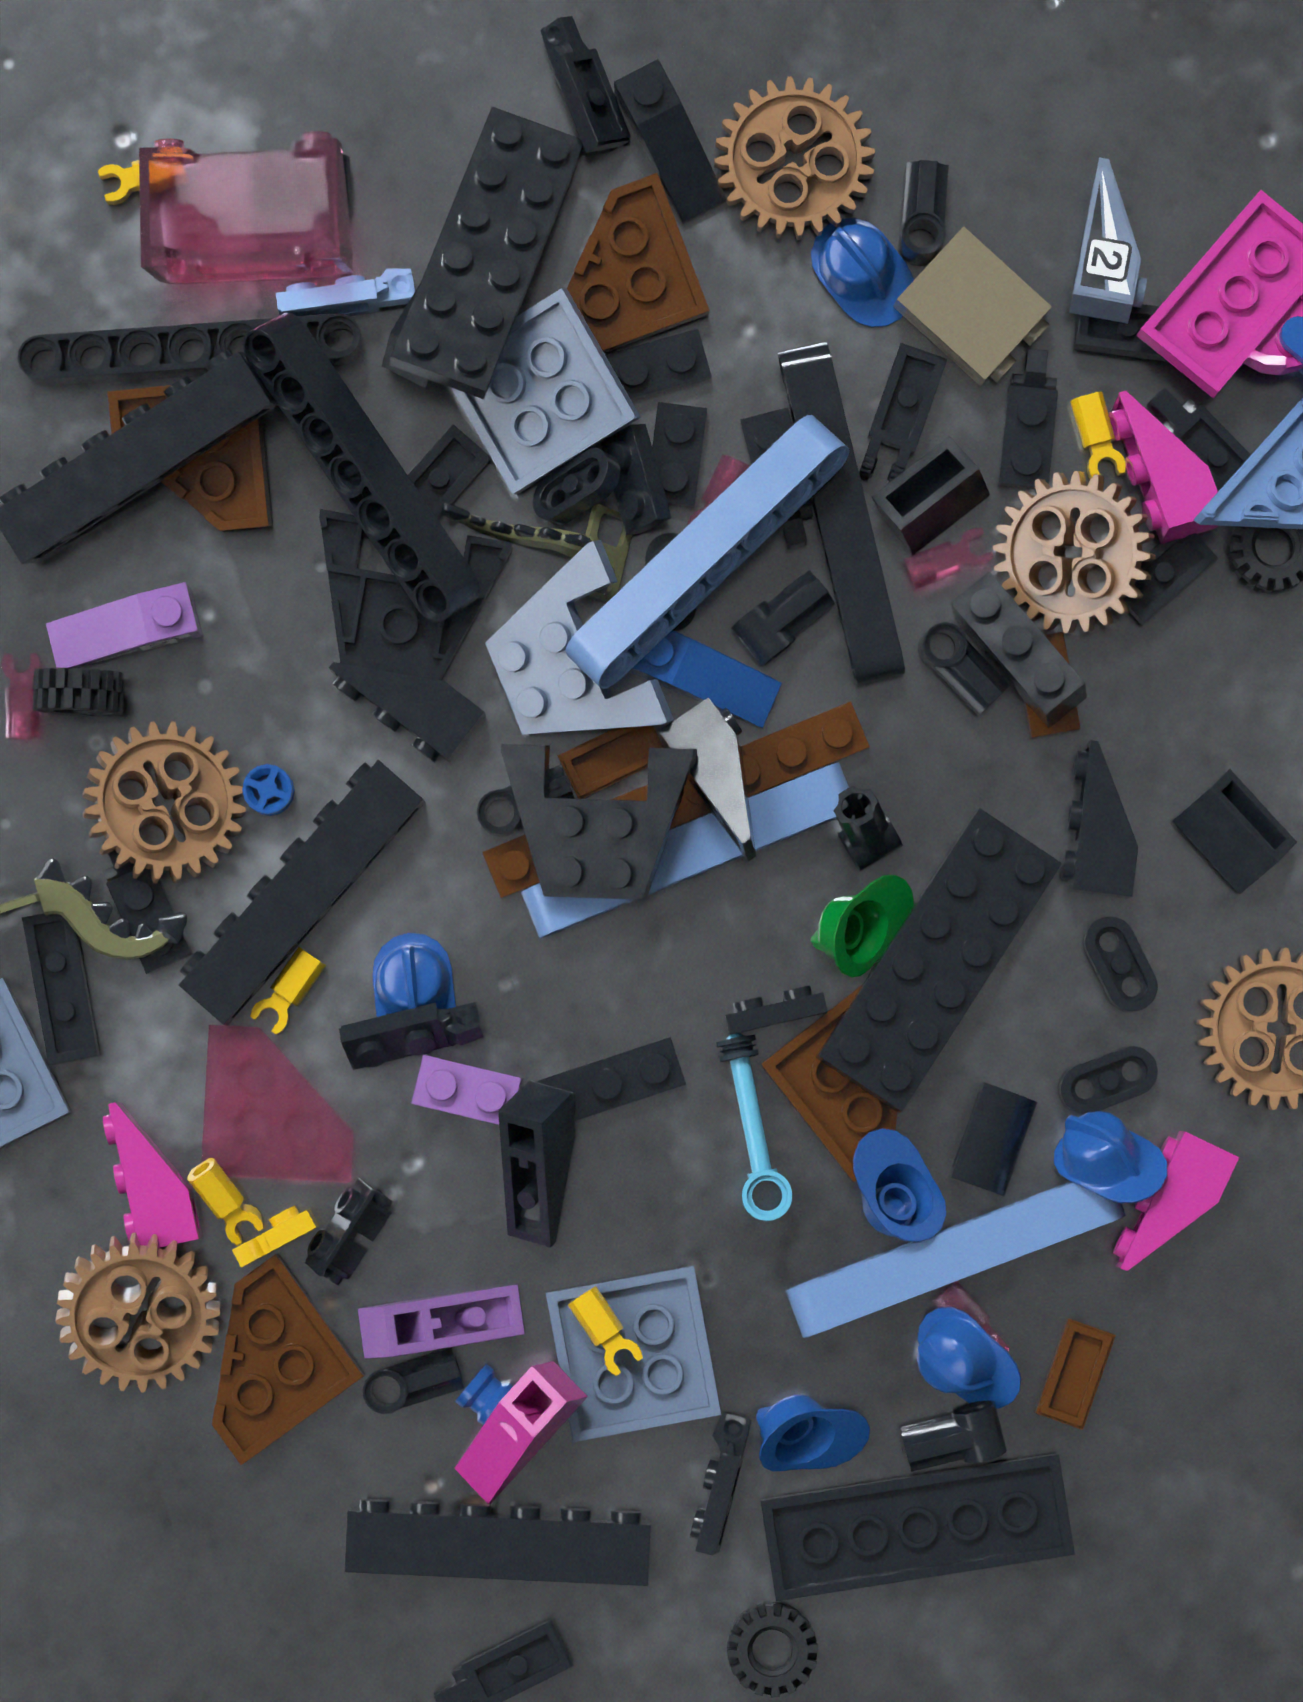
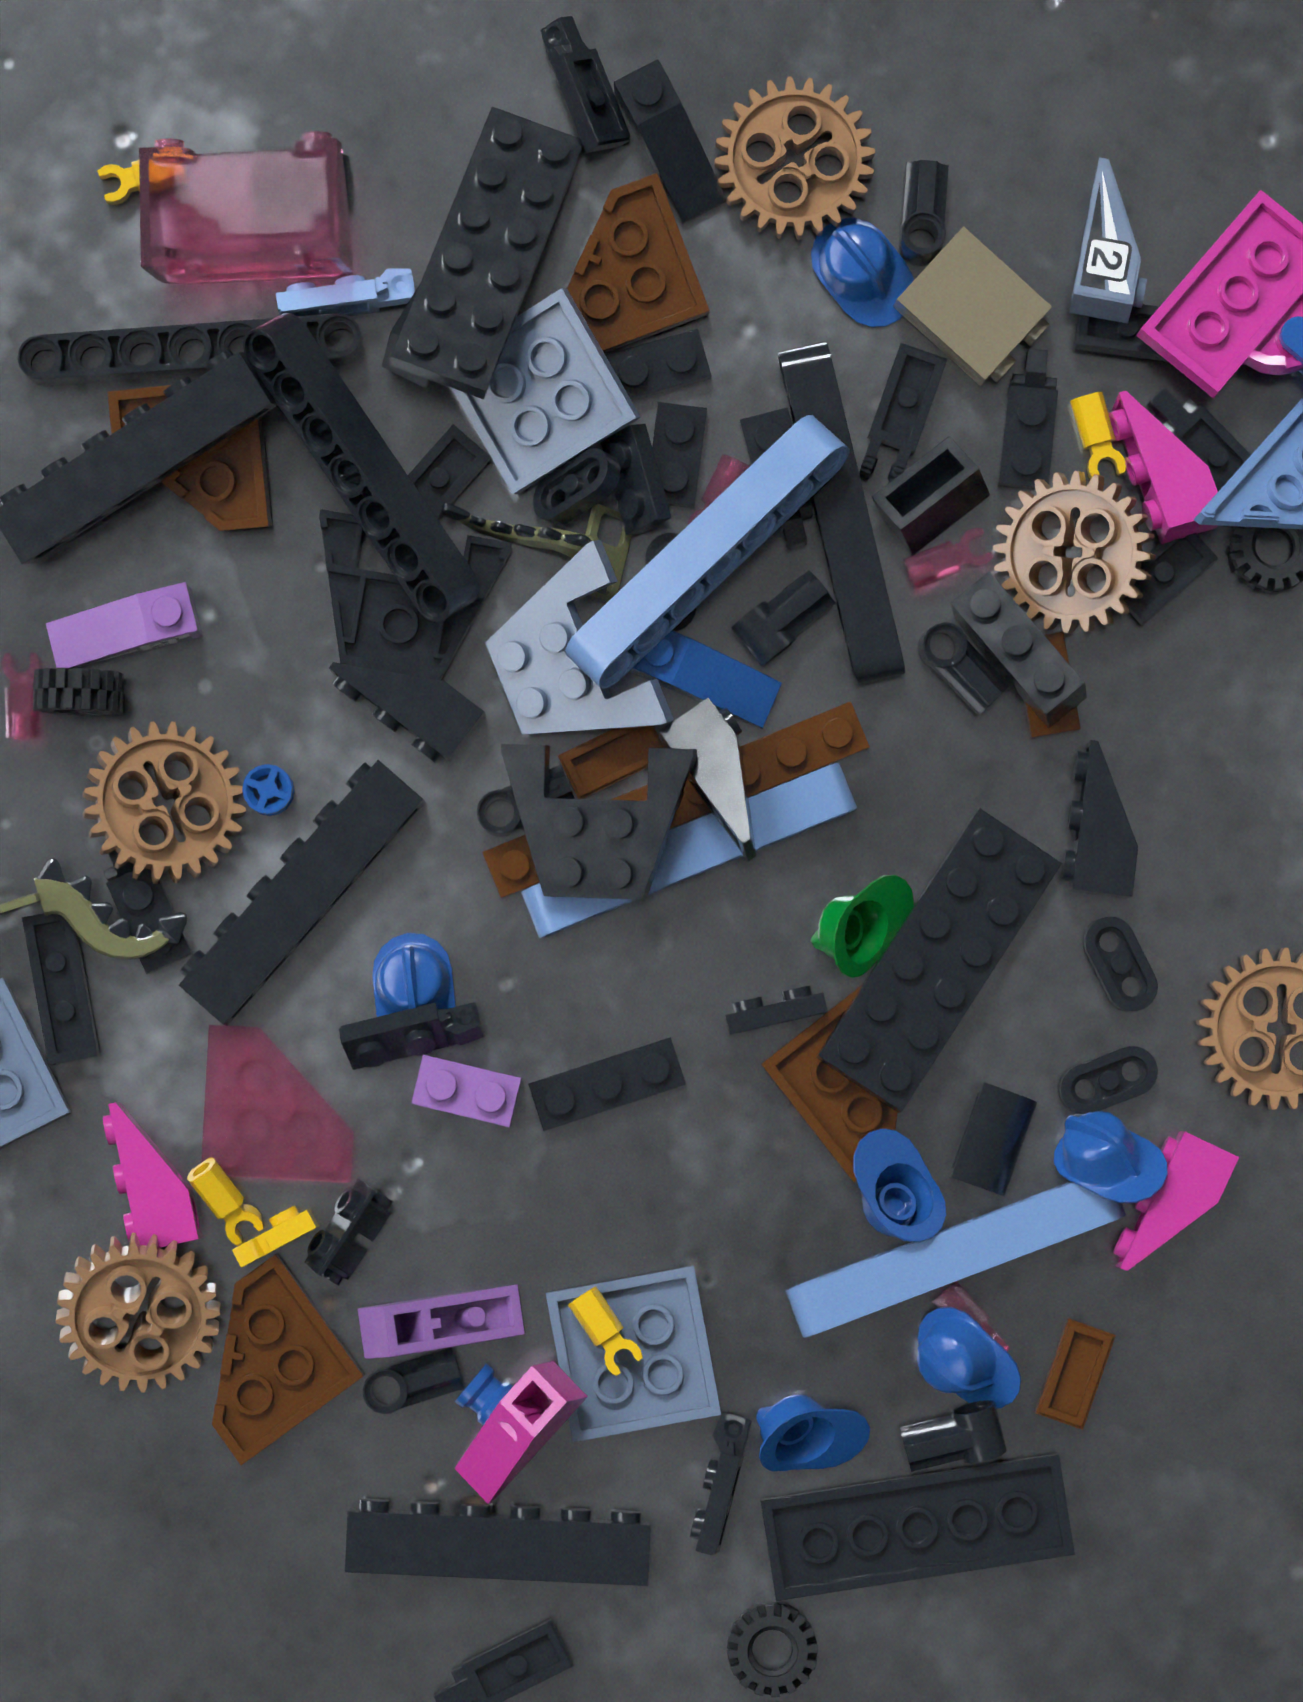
(290, 987): yellow bar -> none
(536, 1159): black slope -> none
(738, 1051): medium azure piece -> none
(865, 827): black piece -> none
(1235, 831): black brick -> none

